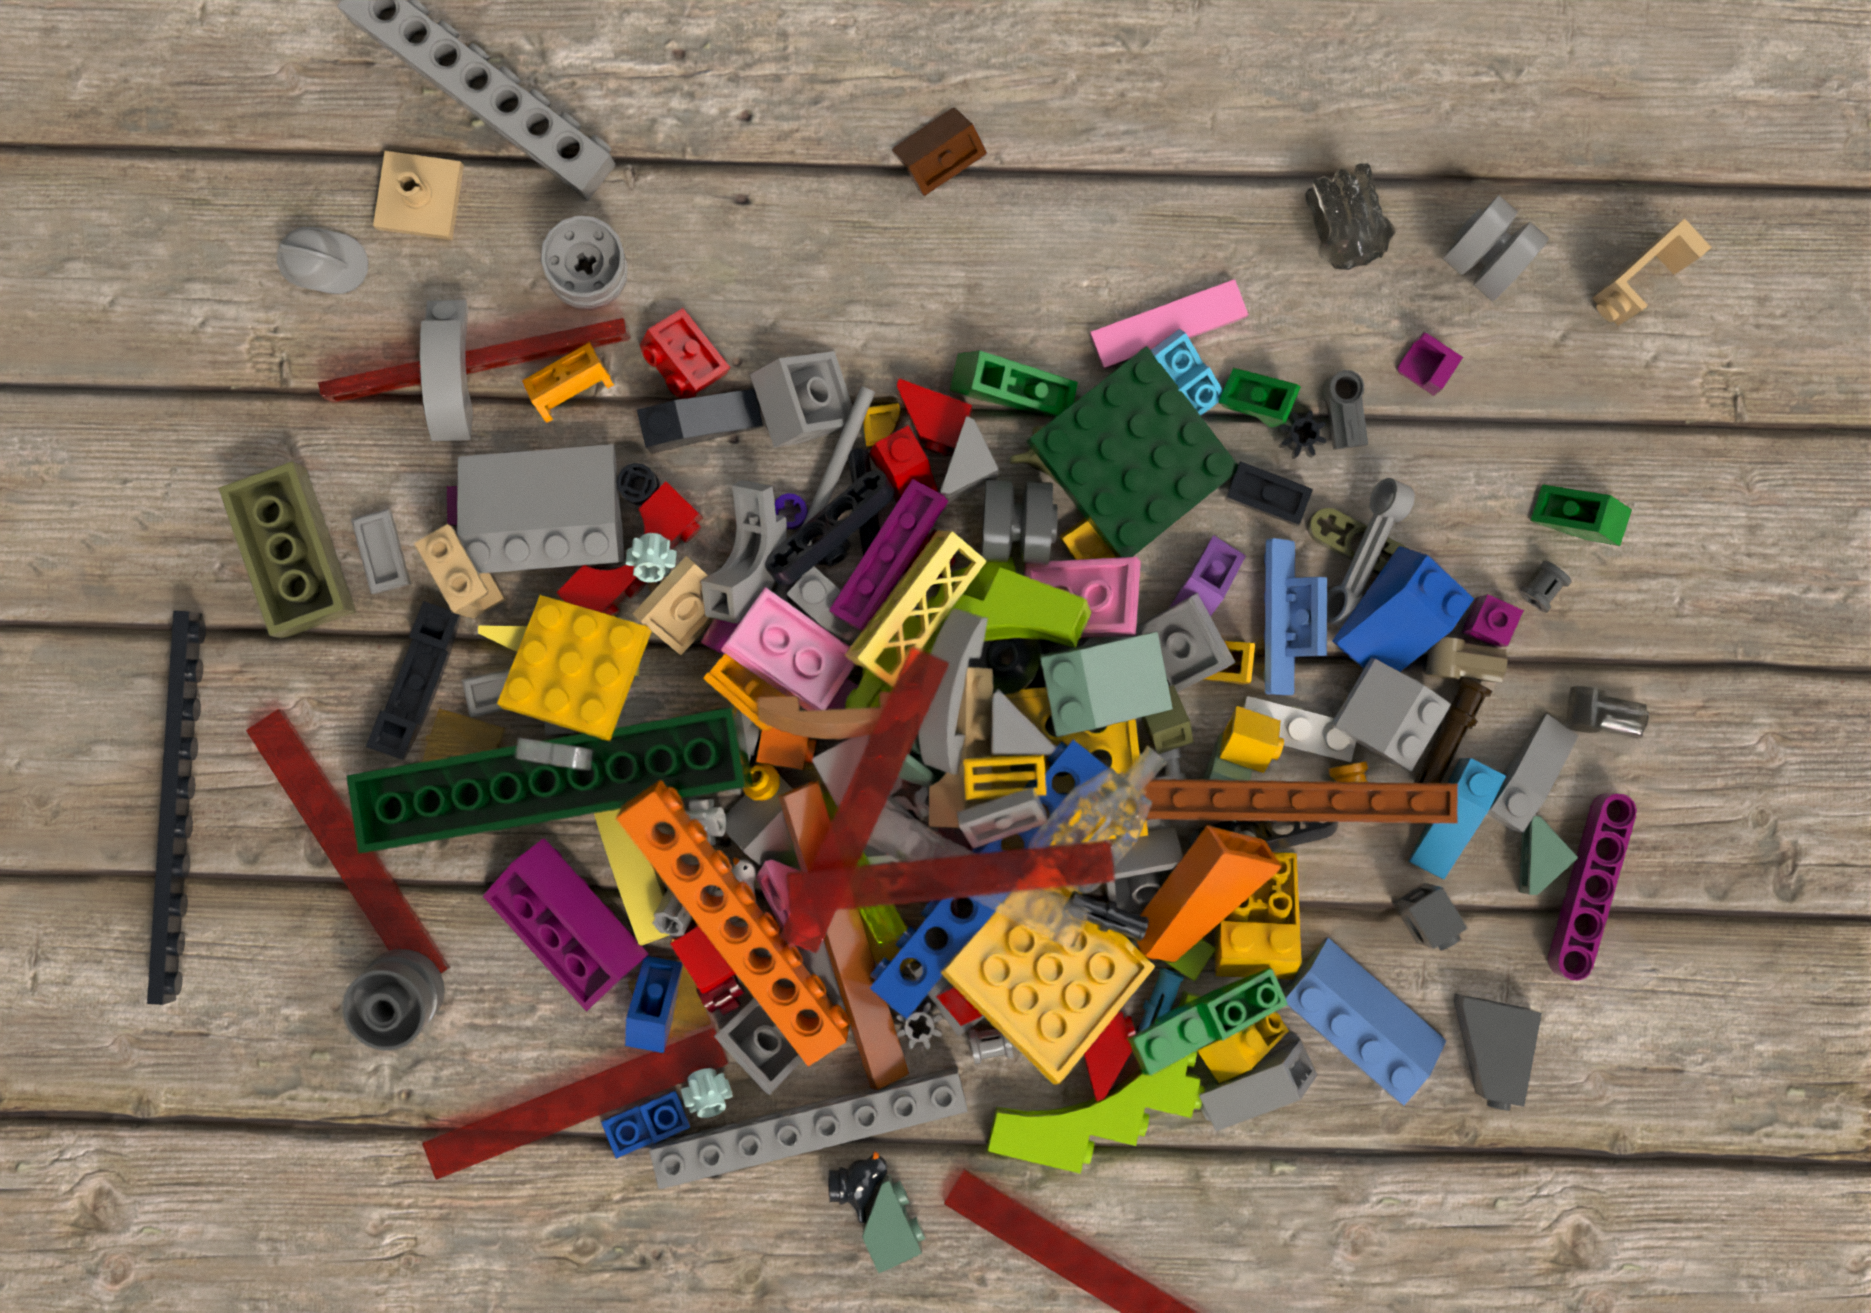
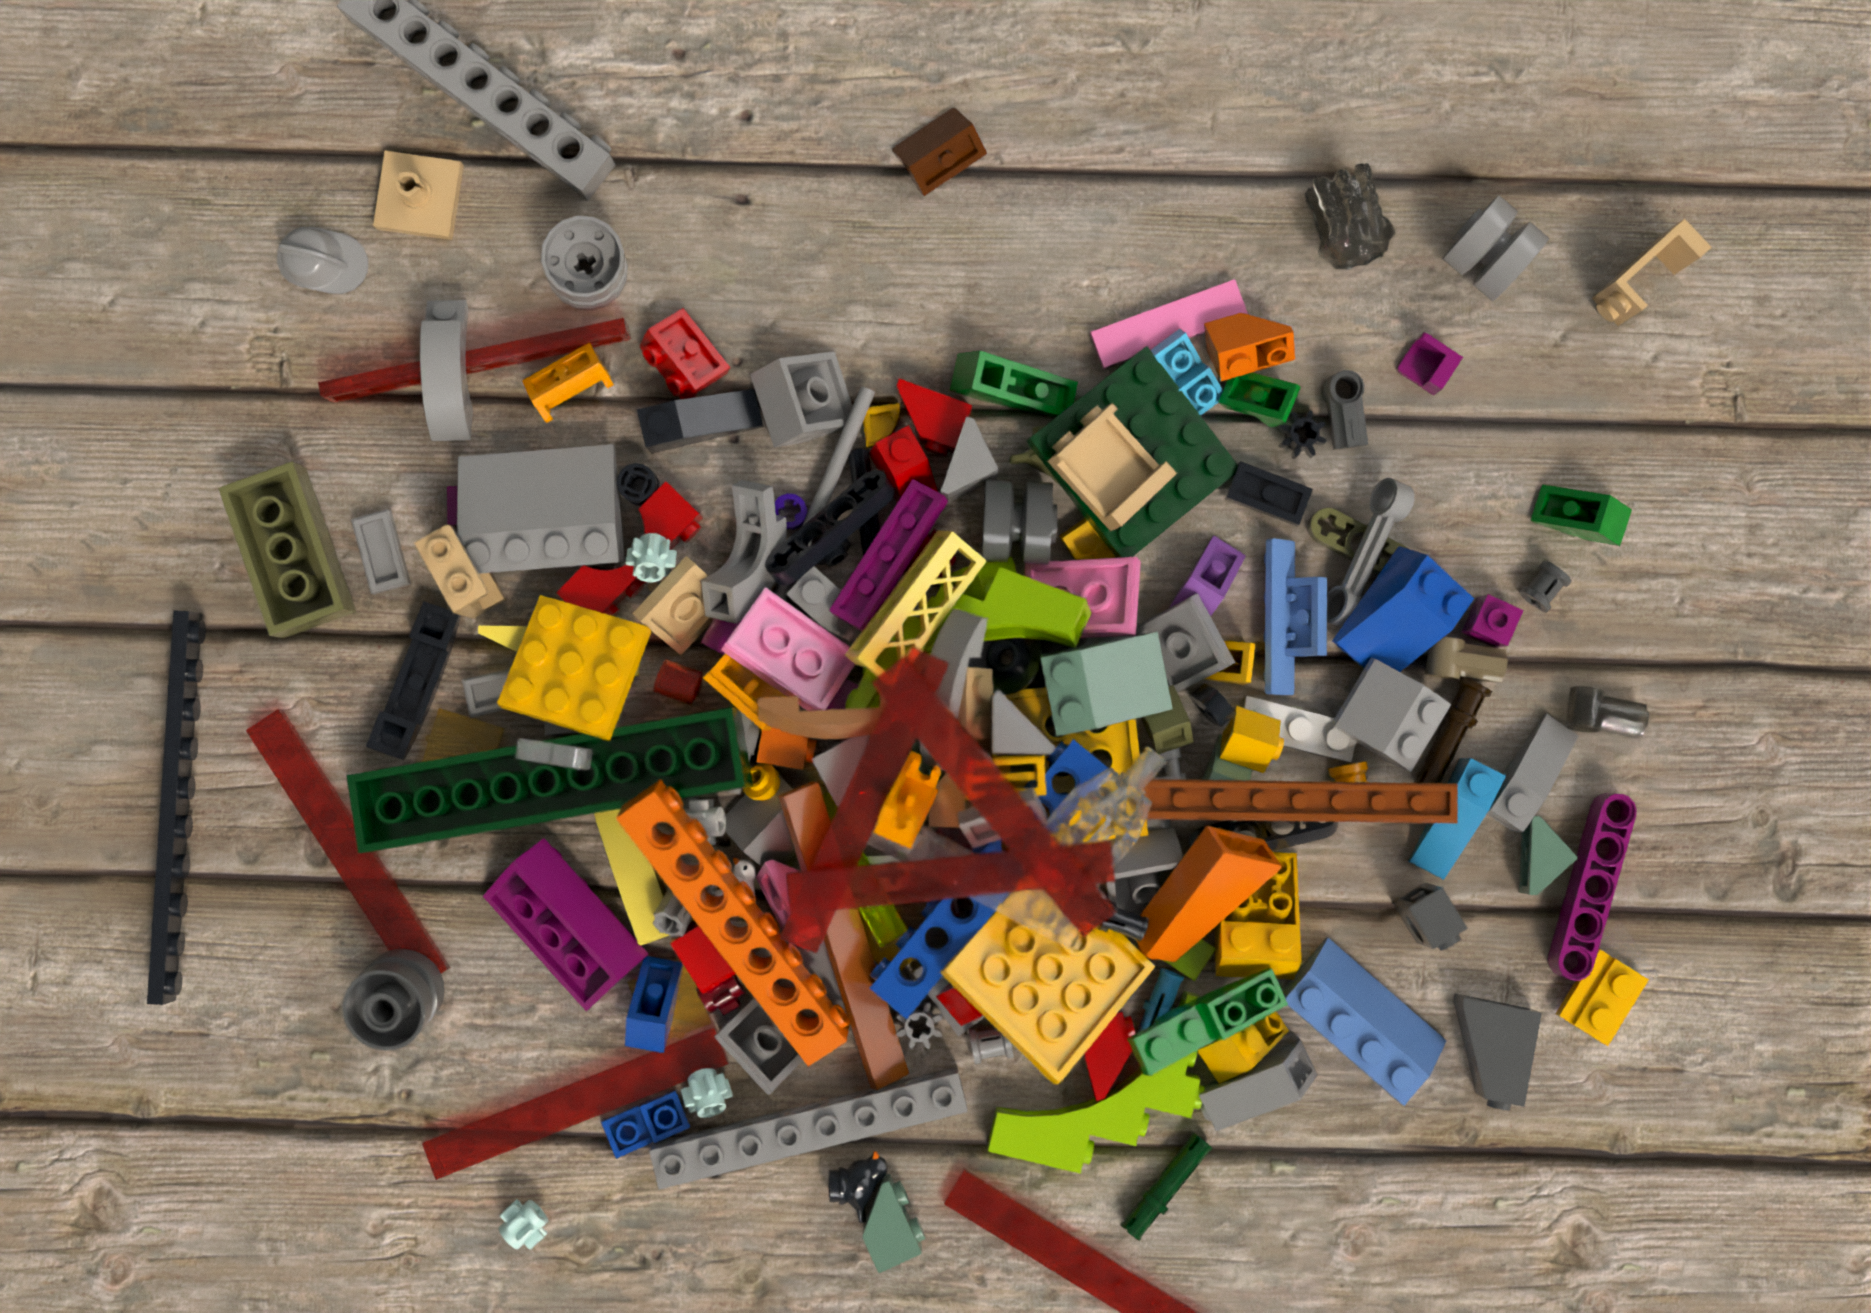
(523, 1224): none -> light aqua gear
(678, 682): none -> clear red piece
(908, 803): none -> light orange hinge
(994, 797): none -> clear red tile
(1108, 467): none -> tan panel
(1165, 1187): none -> dark green pin
(1212, 705): none -> black beam
(1247, 344): none -> orange slope
(1602, 998): none -> yellow plate

